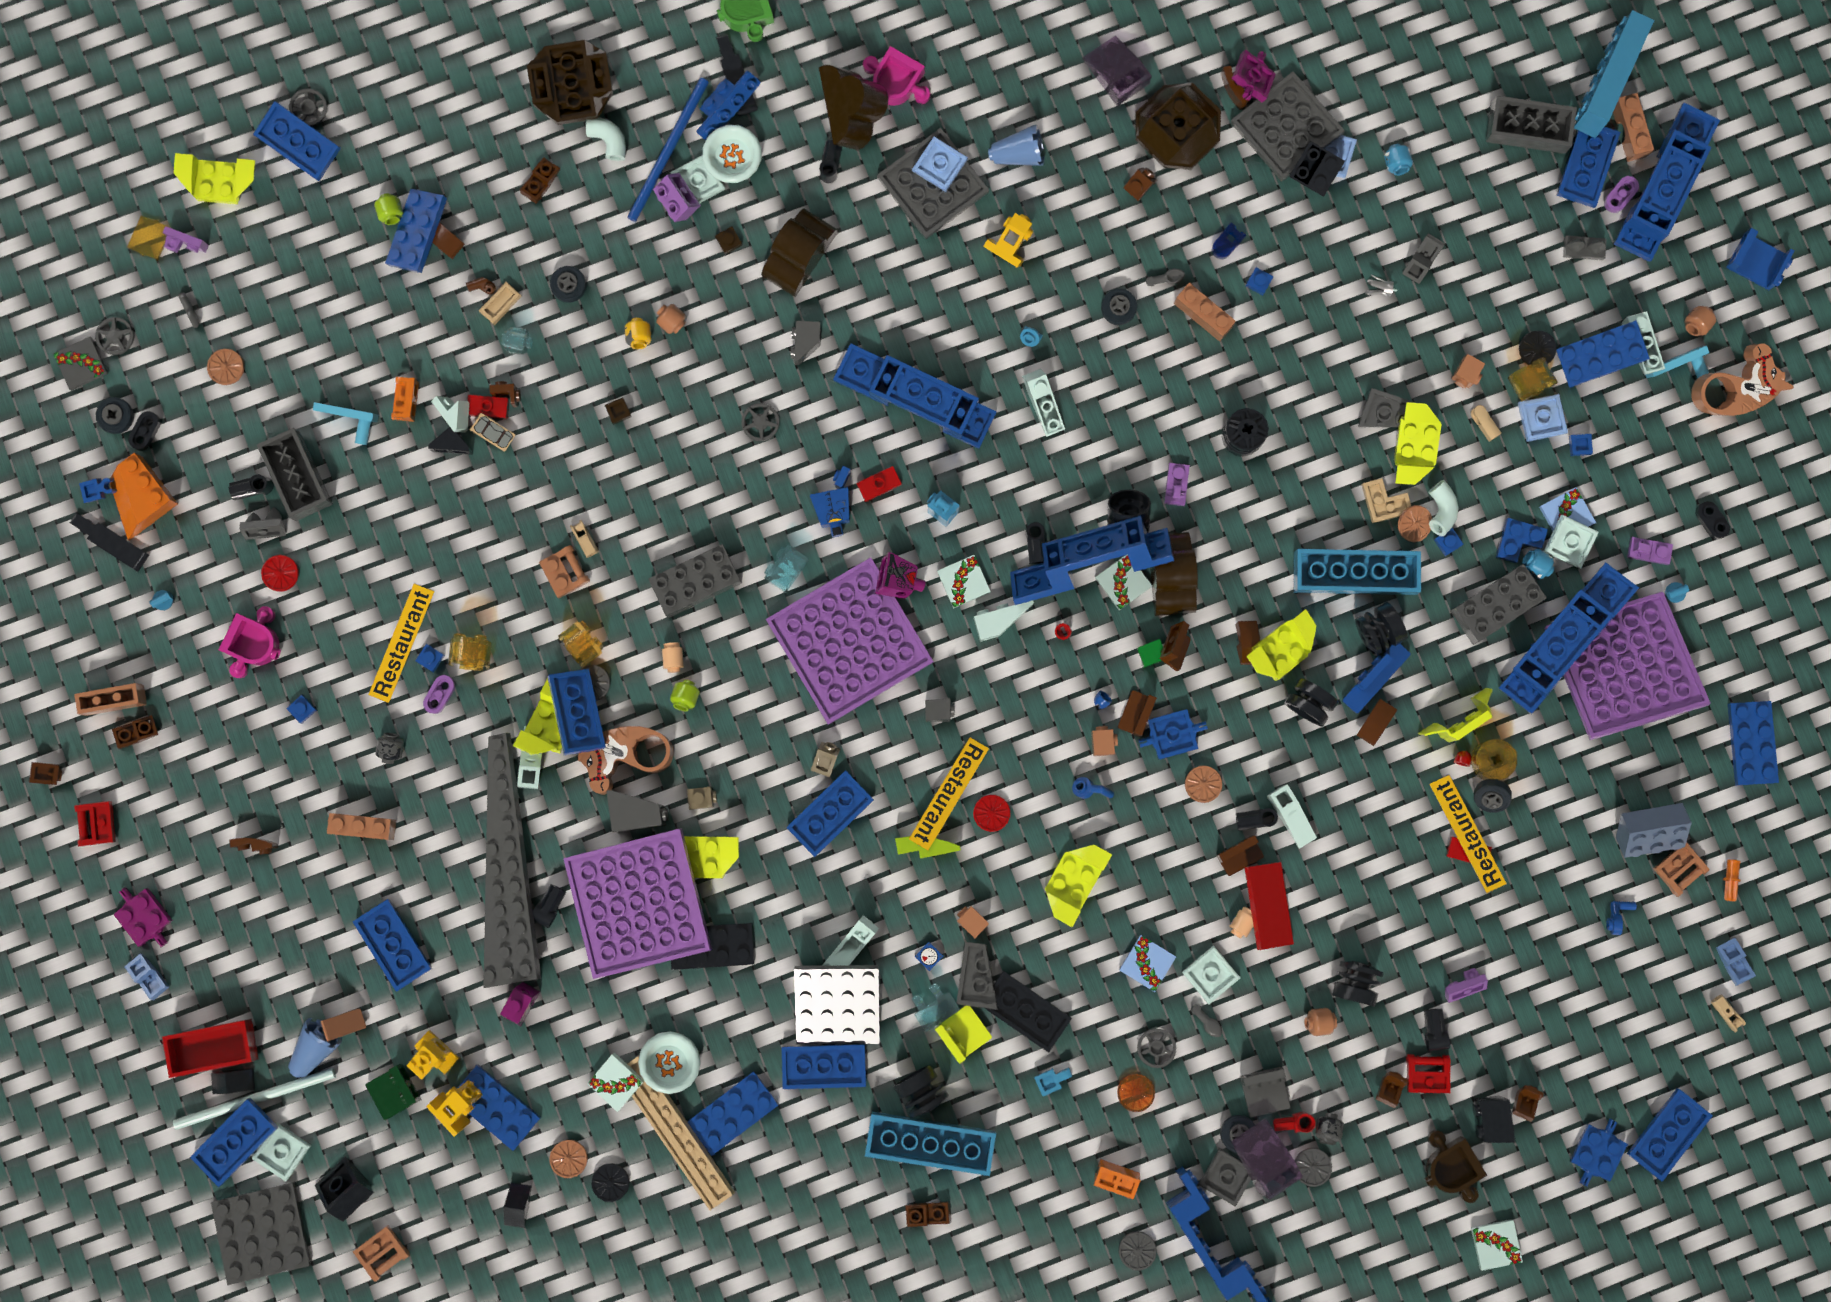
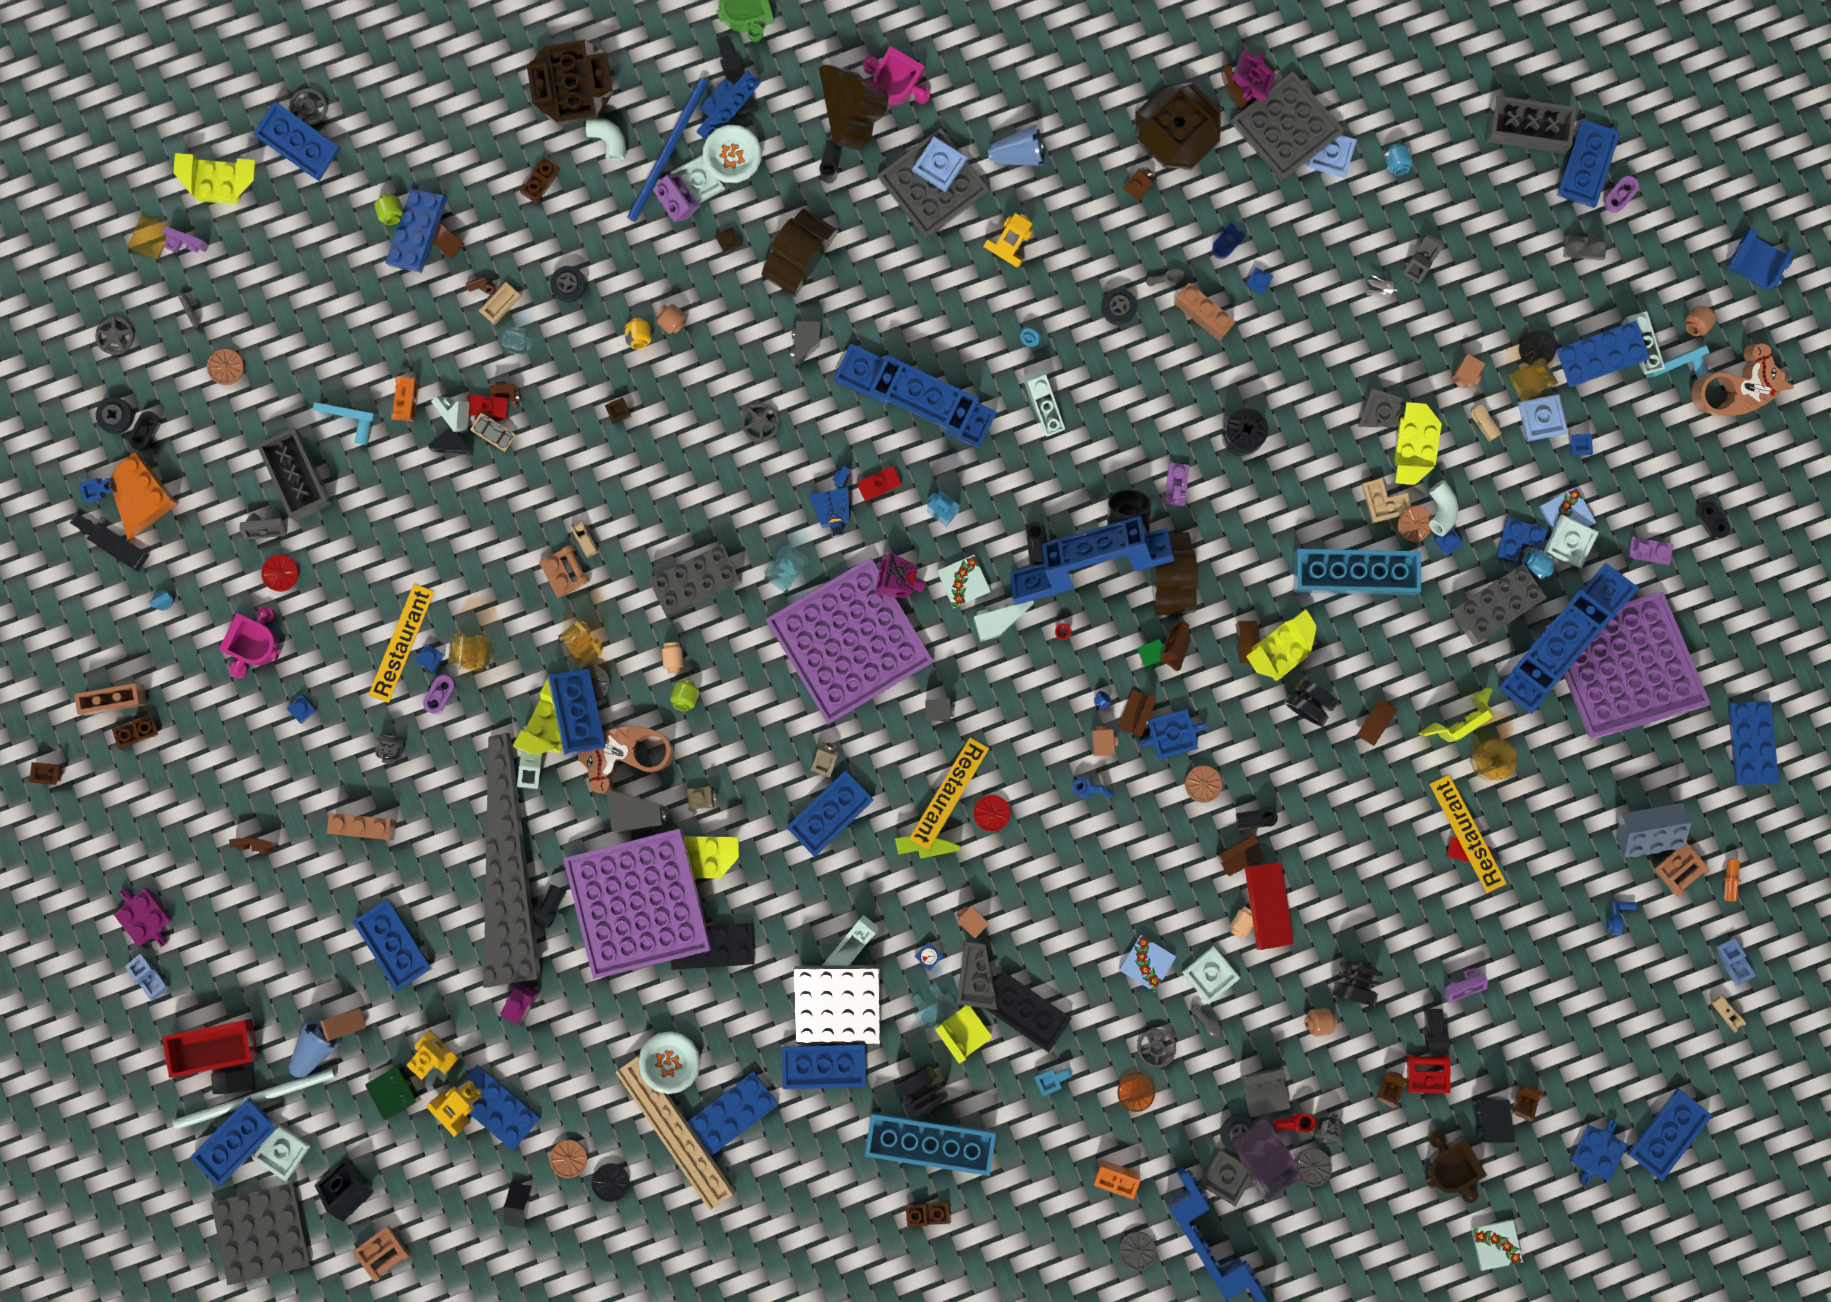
(80, 363): dark grey tile -> none
(101, 823): red plate -> none
(249, 487): black piece -> none
(616, 1082): light aqua tile -> none
(1074, 881): neon yellow piece -> none
(1118, 70): clear purple slope -> none
(1122, 582): light aqua tile -> none
(1292, 815): light aqua slope -> none
(1316, 168): black slope -> none
(1373, 679): blue bracket -> none
(1384, 627): black wheel -> none
(1463, 758): red hinge -> none
(1492, 795): black wheel -> none
(1612, 73): dark azure brick -> none
(1637, 136): nougat arch -> none
(1669, 184): blue bracket -> none
(1676, 592): dark azure plate -> none

